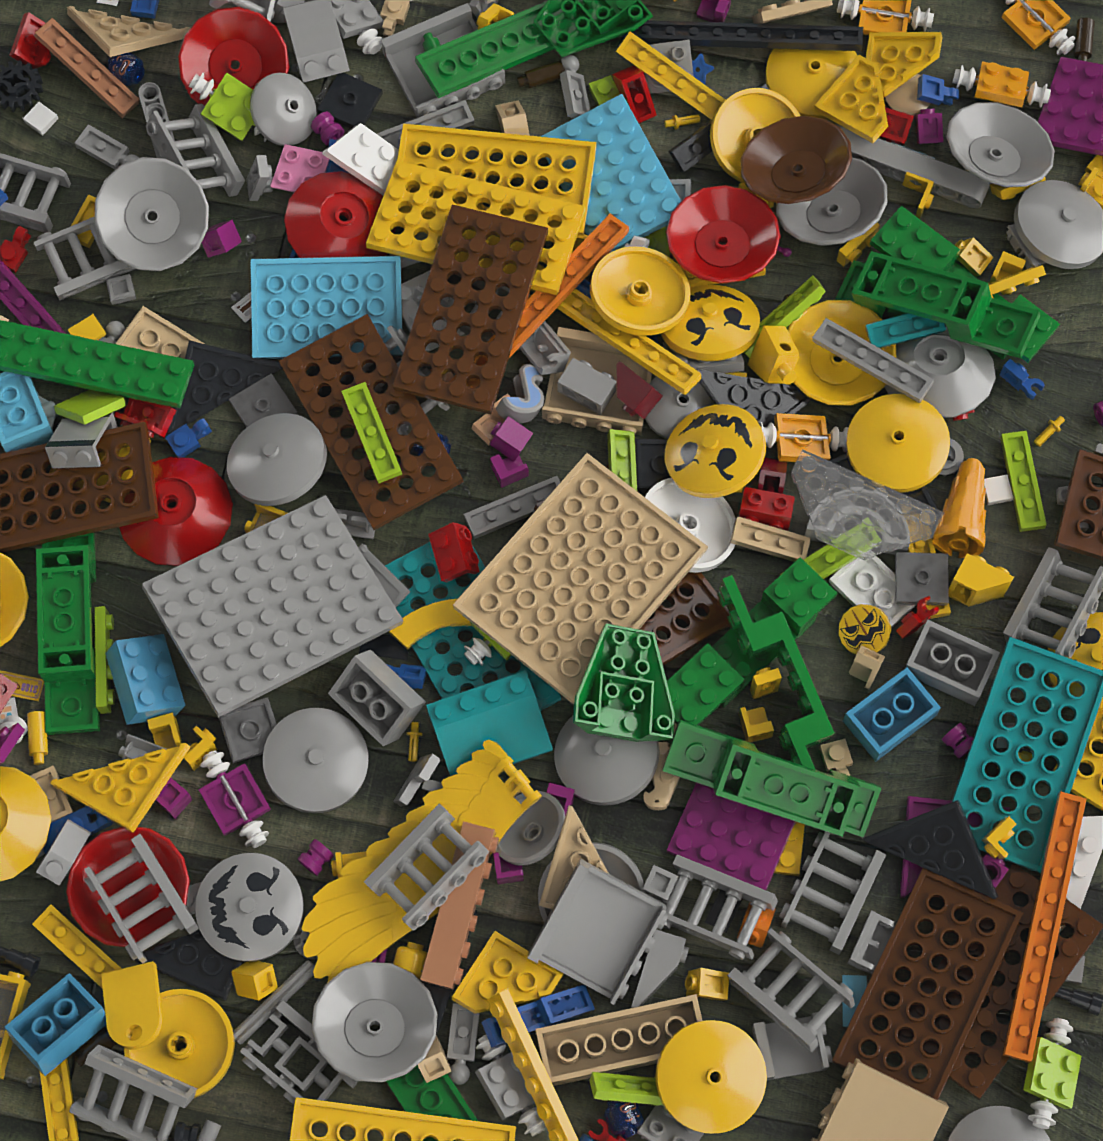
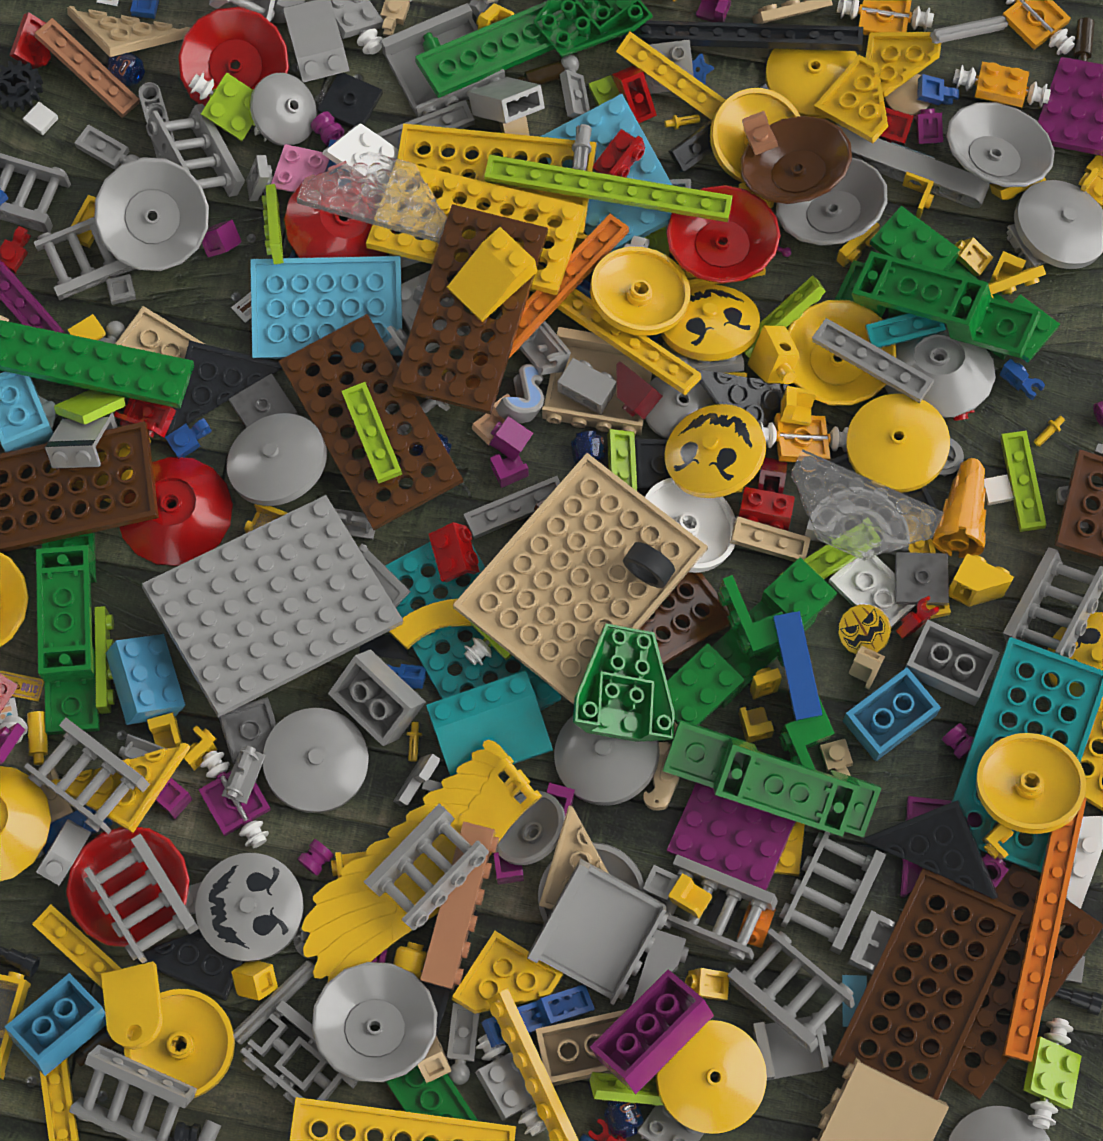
(110, 765): none -> light grey fence
(243, 774): none -> light grey hinge
(272, 224): none -> lime plate
(378, 193): none -> clear plate
(492, 274): none -> yellow slope
(506, 100): none -> light grey brick
(581, 146): none -> light grey axle
(589, 443): none -> clear blue head
(608, 188): none -> lime plate
(620, 155): none -> red bracket
(649, 565): none -> black tyre
(651, 1031): none -> magenta brick
(689, 896): none -> yellow panel
(759, 133): none -> nougat bracket
(797, 405): none -> yellow panel
(797, 666): none -> blue tile
(968, 29): none -> light grey axle
(1030, 783): none -> yellow dish

